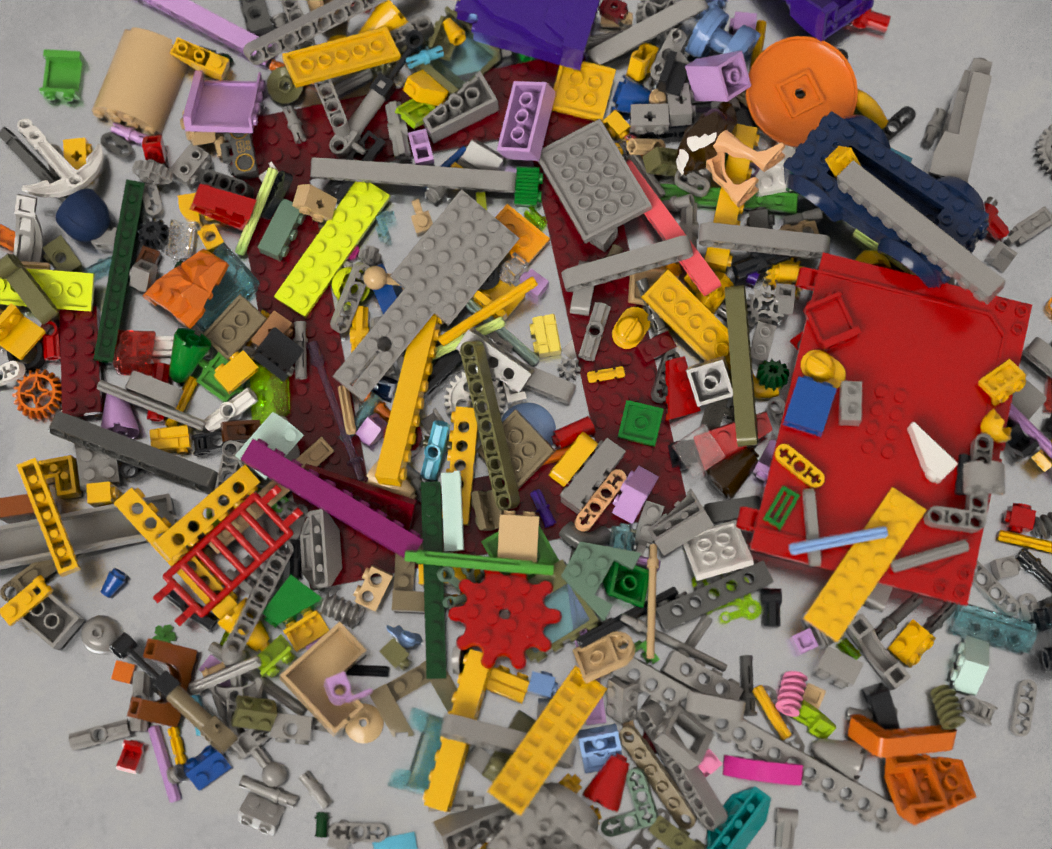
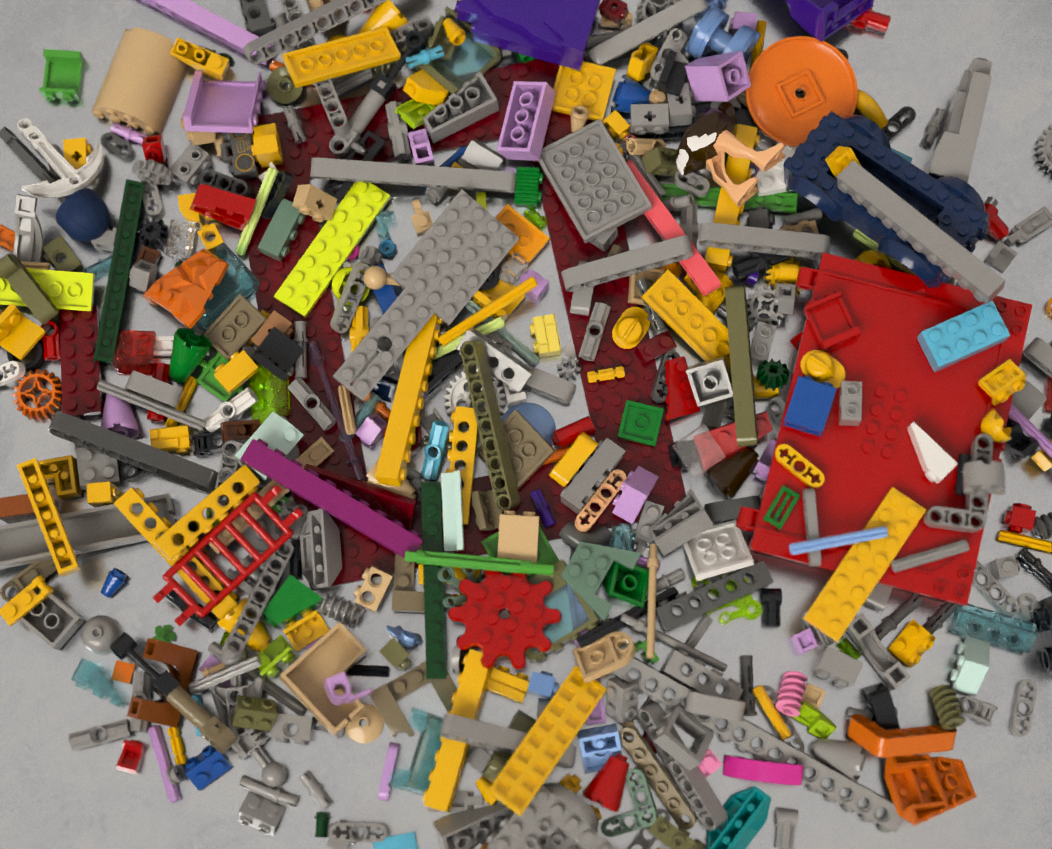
(96, 678): none -> clear light blue slope
(266, 145): none -> yellow brick
(304, 396): none -> light grey piece
(388, 253): none -> dark azure plate
(389, 767): none -> lavender beam
(483, 785): none -> yellow cone
(578, 116): none -> tan cone
(668, 580): none -> light grey axle
(963, 336): none -> medium azure brick

